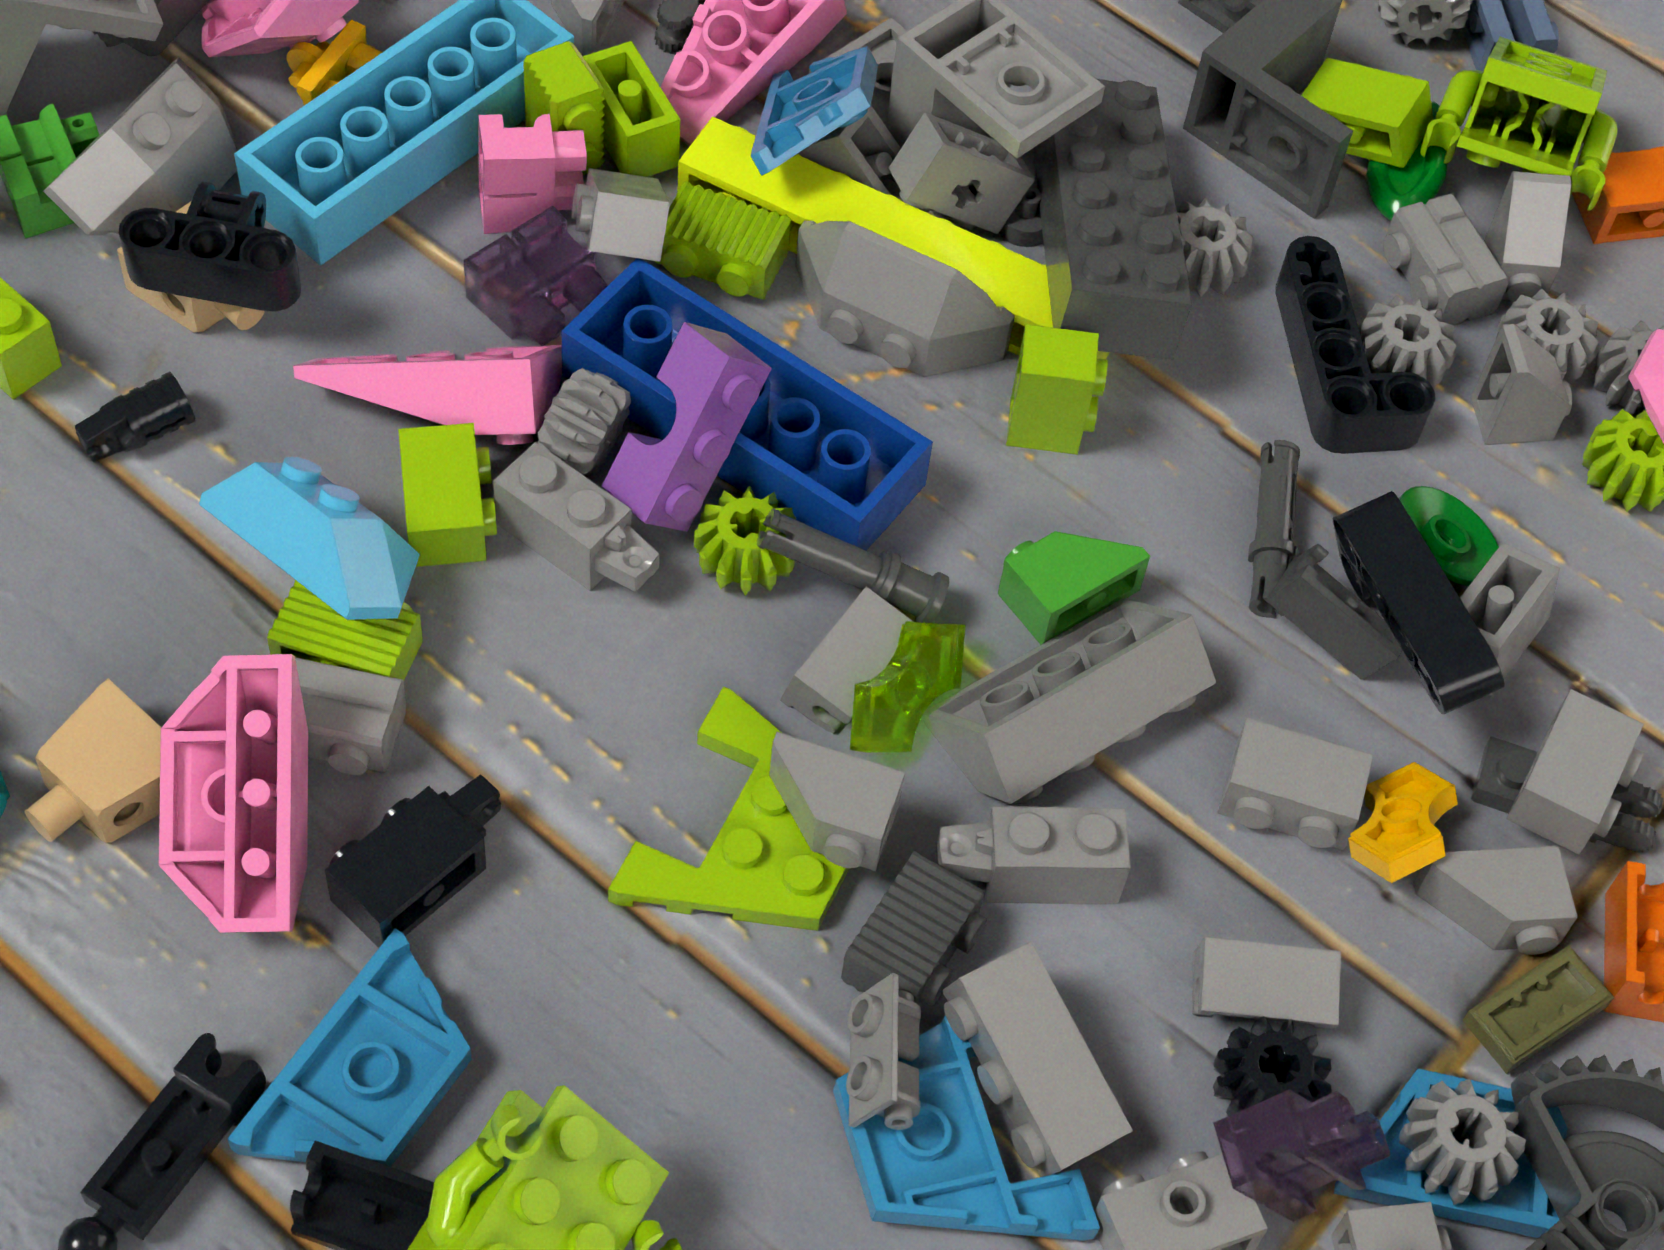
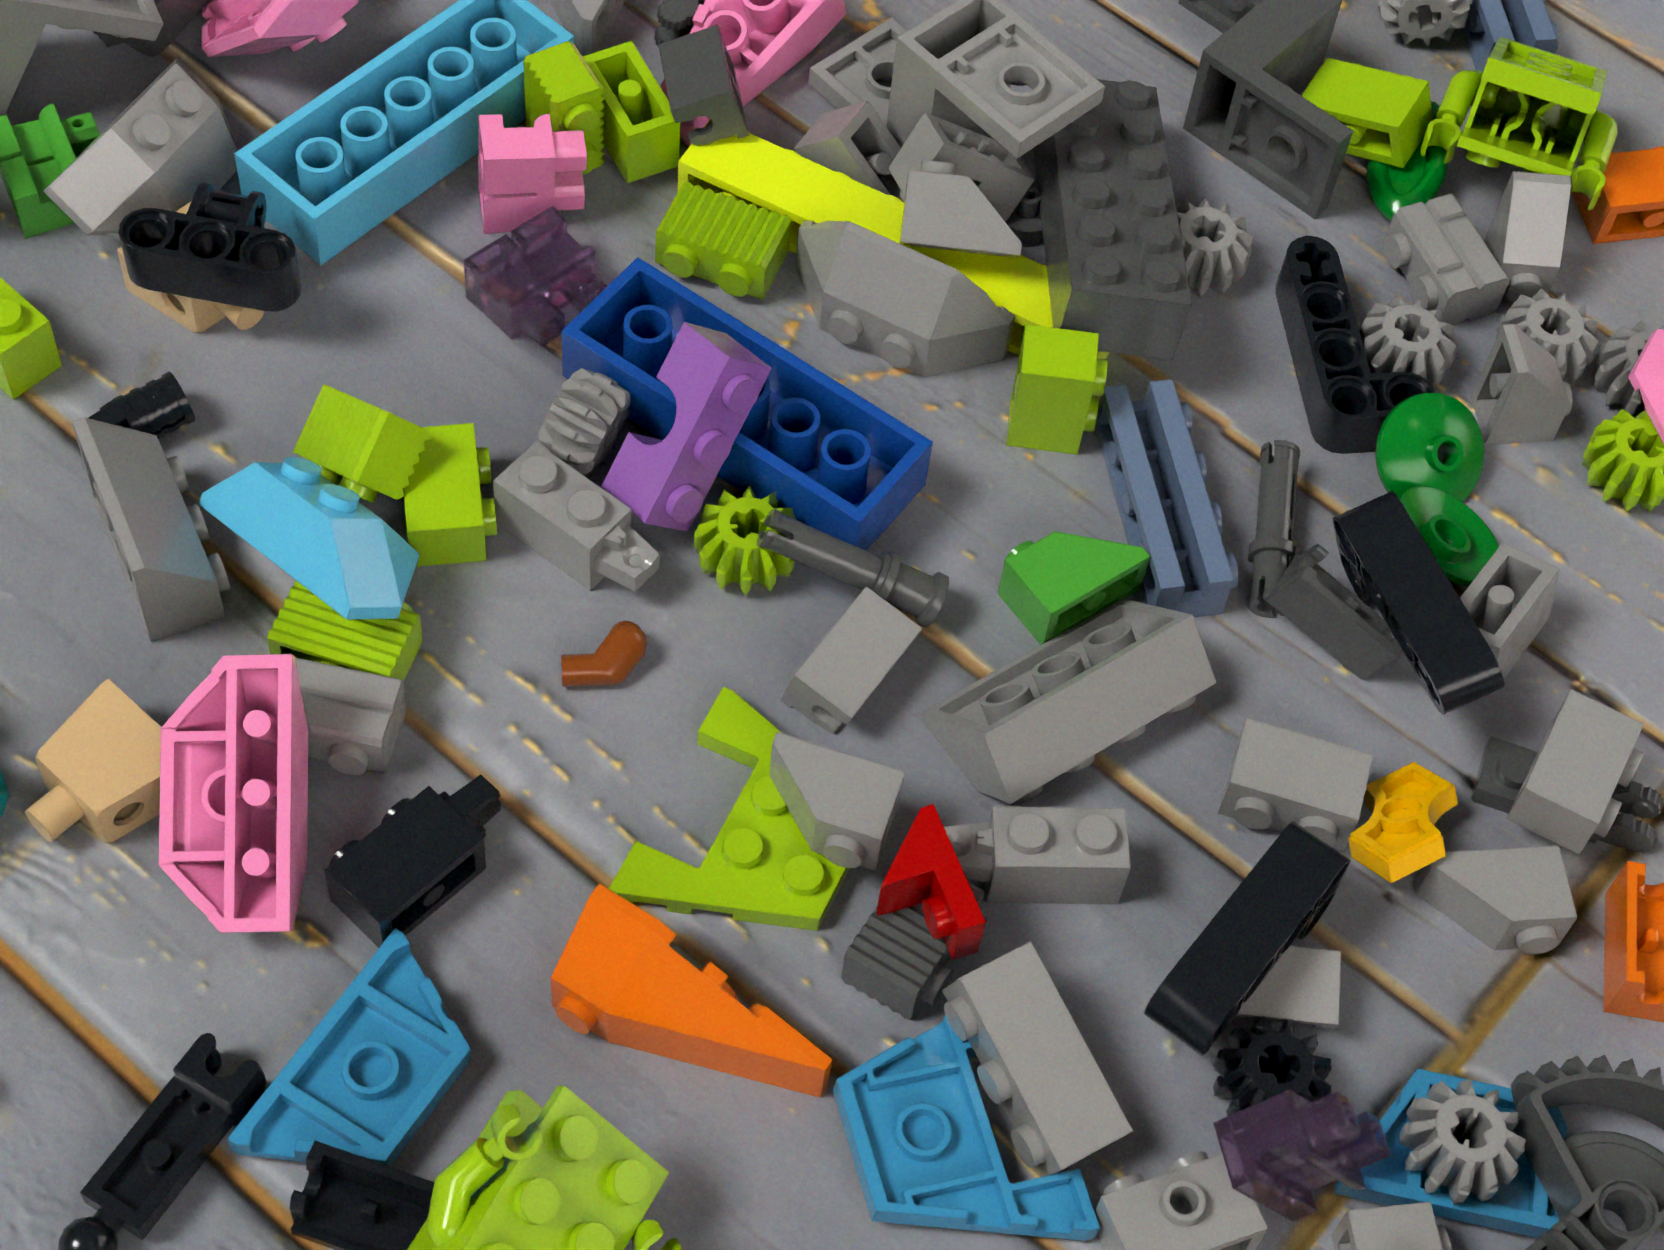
(152, 528): none -> light grey slope
(326, 64): yellow hips -> none
(360, 445): none -> lime brick
(495, 389): bright pink wedge -> none
(610, 662): none -> dark orange arm
(621, 214): light grey hinge -> none
(647, 997): none -> orange wedge
(703, 83): none -> dark grey hinge
(813, 106): dark azure wing -> none
(882, 1029): light grey hinge -> none
(894, 701): clear neon green tile -> none
(932, 875): none -> red slope
(952, 214): none -> light grey slope
(1165, 499): none -> sand blue brick
(1248, 937): none -> black beam
(1411, 440): none -> green dish
(1537, 1009): olive plate -> none

